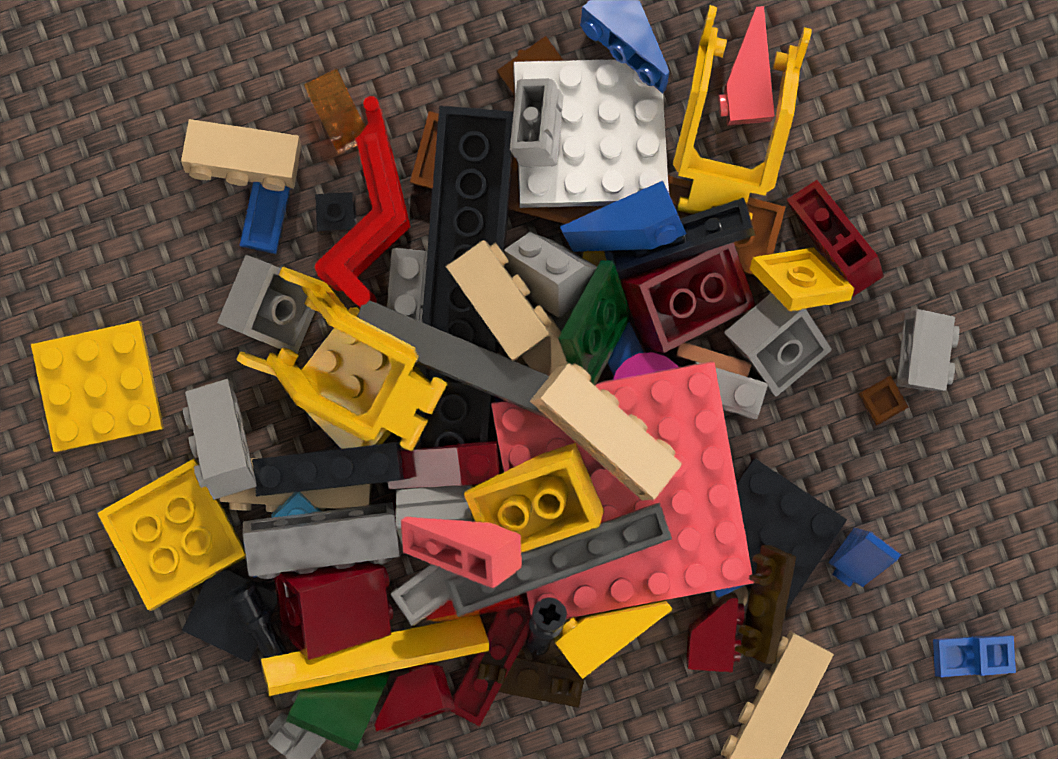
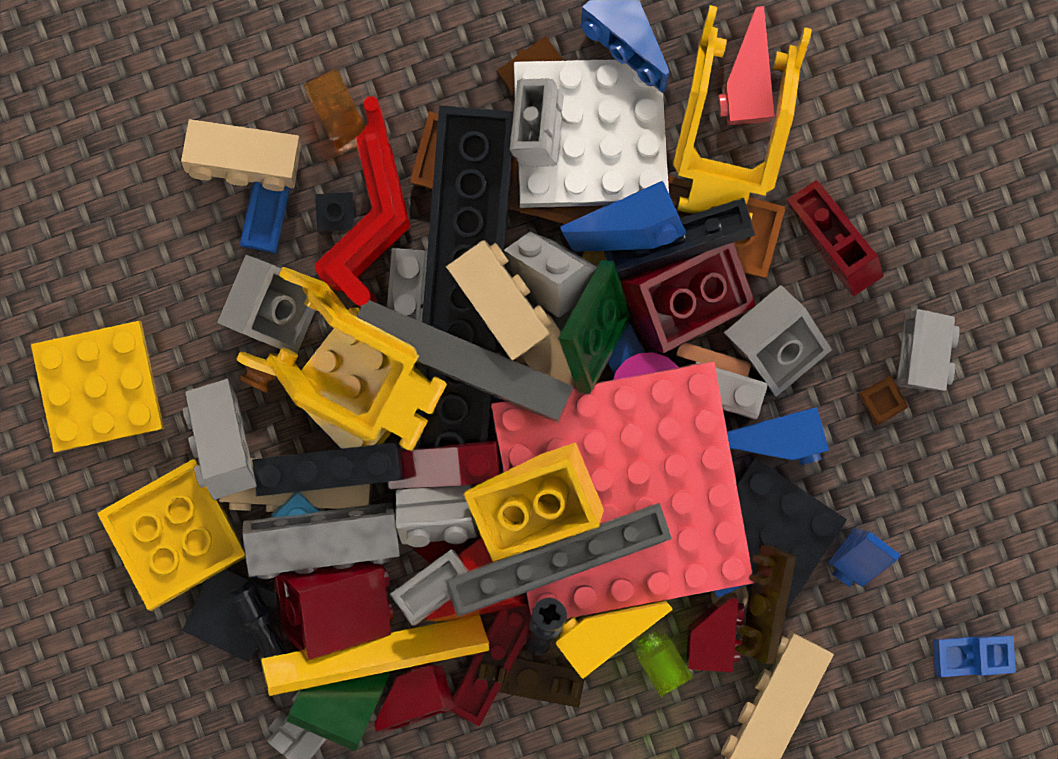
(257, 379): none -> dark orange bush
(464, 547): coral slope -> none
(606, 431): tan brick -> none
(662, 662): none -> clear neon green brick
(784, 437): none -> blue slope
(801, 279): yellow plate -> none

